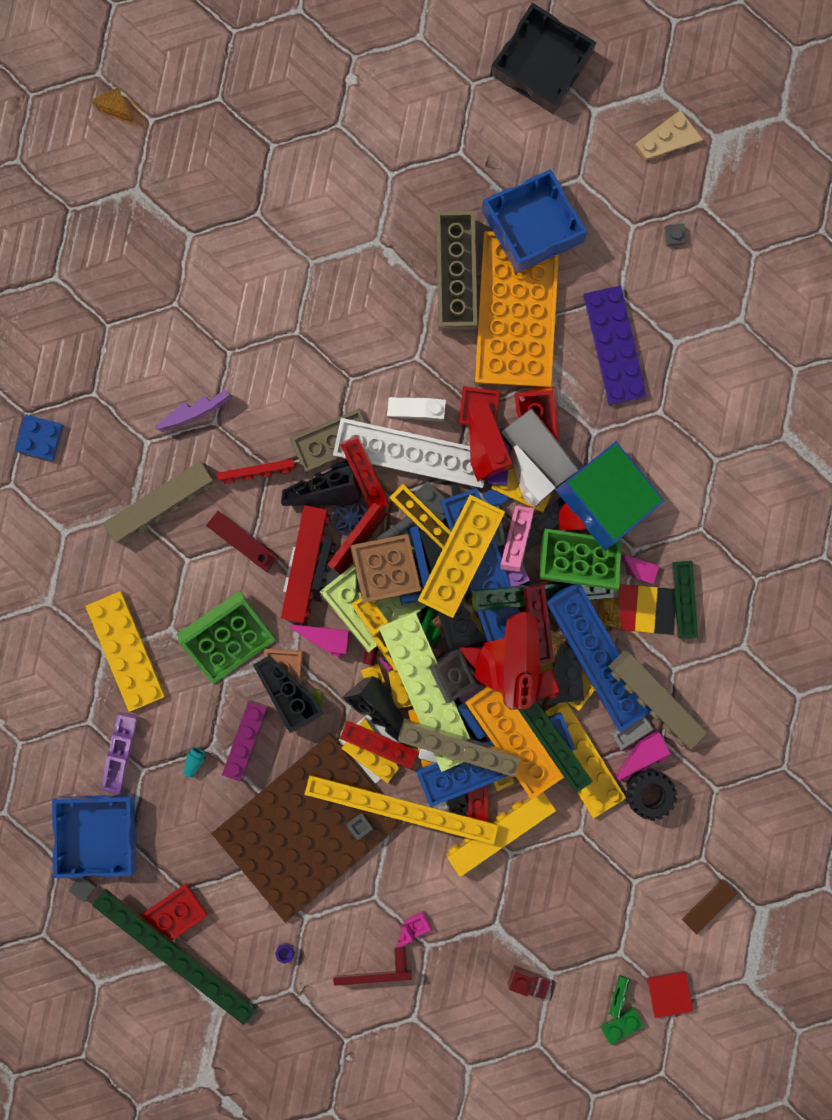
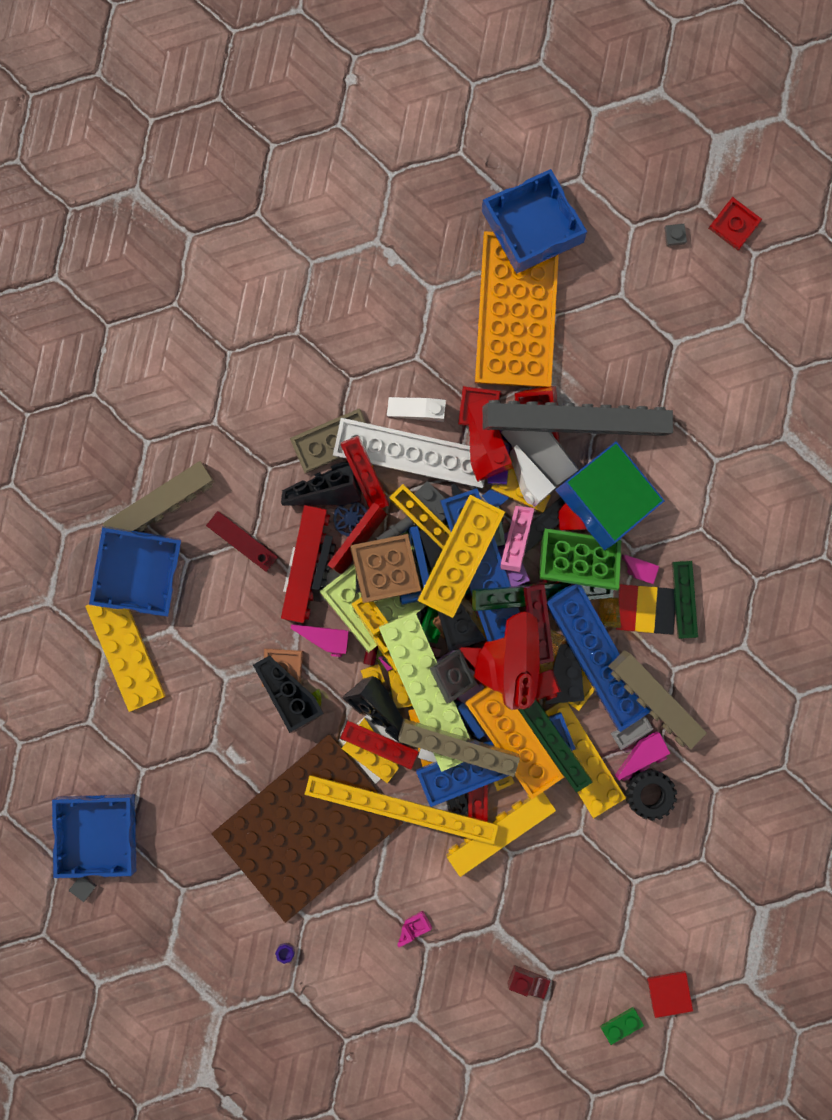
(39, 437): blue plate -> none
(113, 104): clear yellow slope -> none
(119, 753): medium lavender slope -> none
(134, 571): none -> blue tile
(174, 956): dark green plate -> none
(176, 912): red plate -> none
(185, 414): medium lavender slope -> none
(193, 761): teal cone -> none
(225, 637): bright green slope -> none
(245, 740): magenta brick -> none
(264, 470): red plate -> none
(359, 826): dark grey plate -> none
(400, 974): dark red piece -> none
(456, 270): dark tan brick -> none
(542, 58): black tile -> none
(577, 419): none -> dark grey brick
(614, 345): dark purple plate -> none
(619, 996): green pin -> none
(669, 136): tan wing -> none
(709, 906): reddish brown tile -> none
(735, 223): none -> red tile

